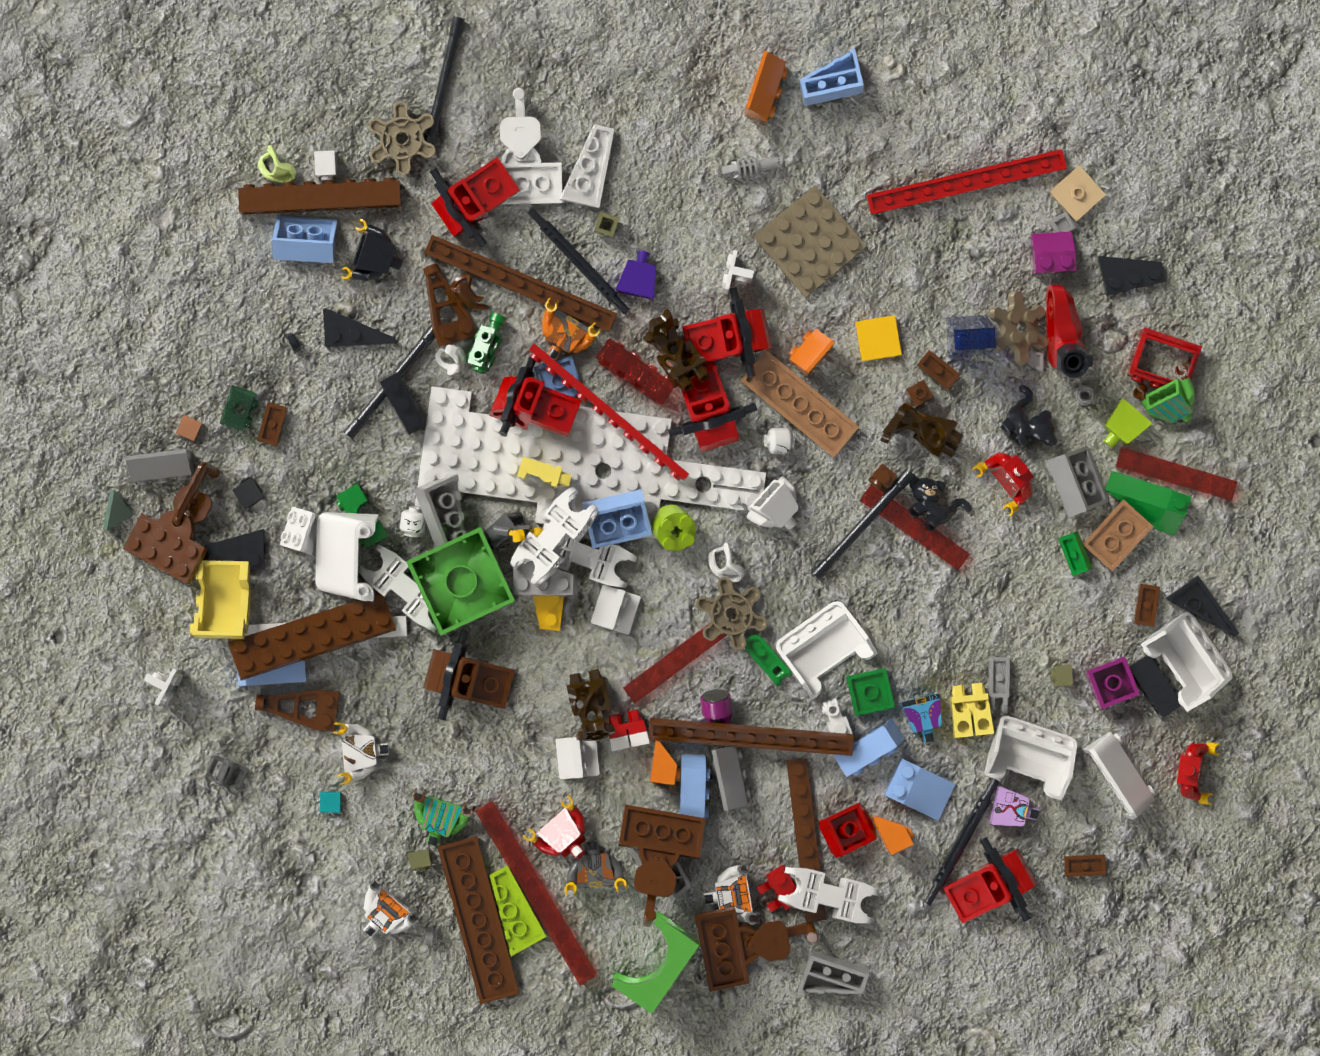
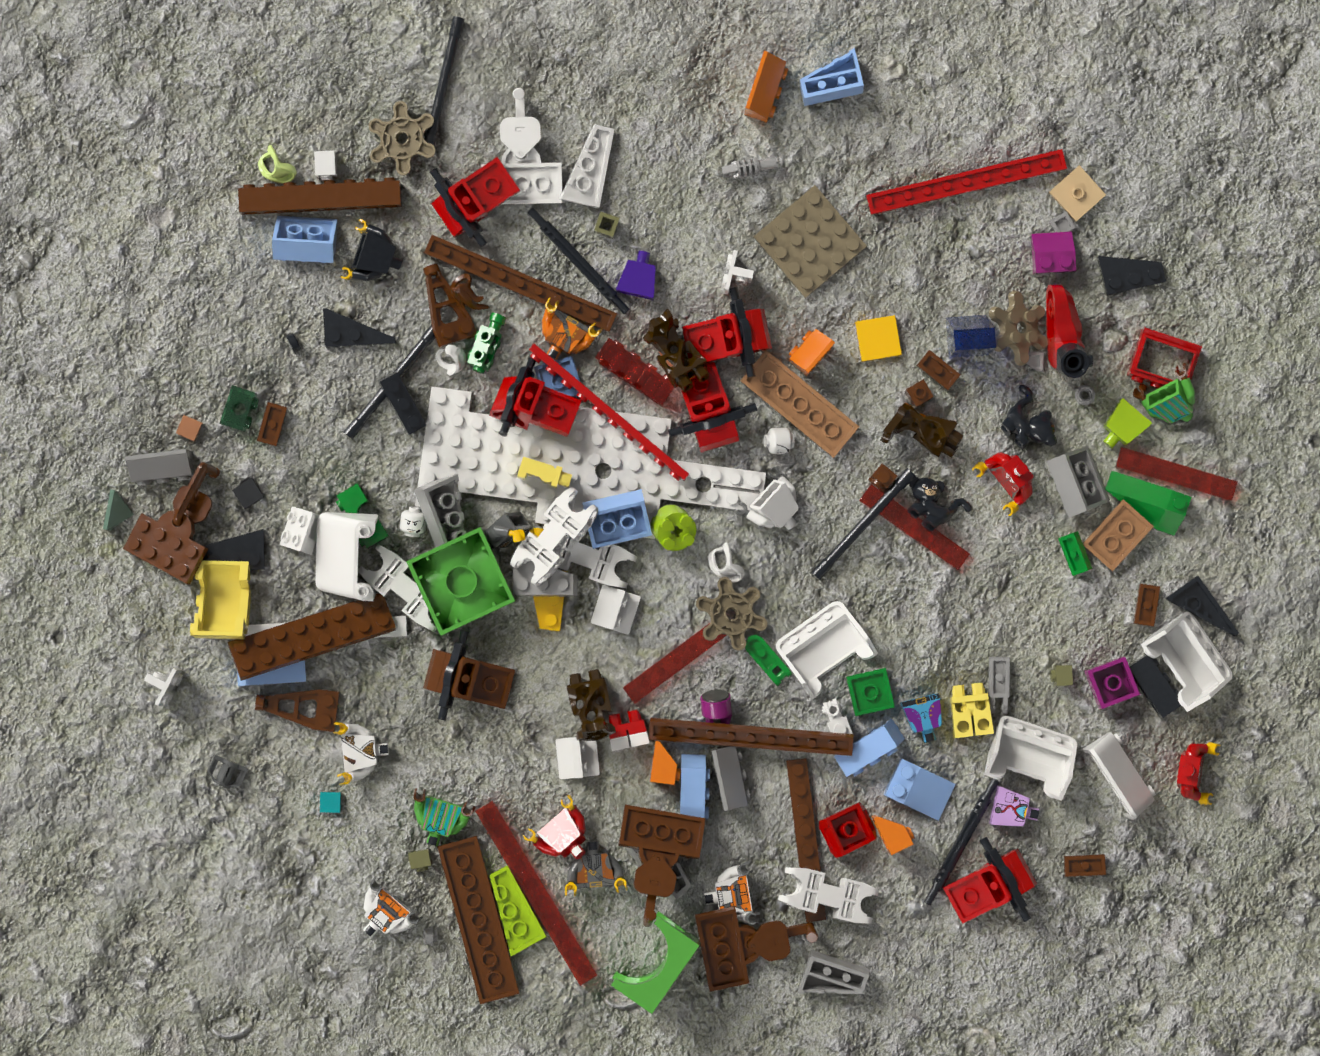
(781, 884): red plate -> none

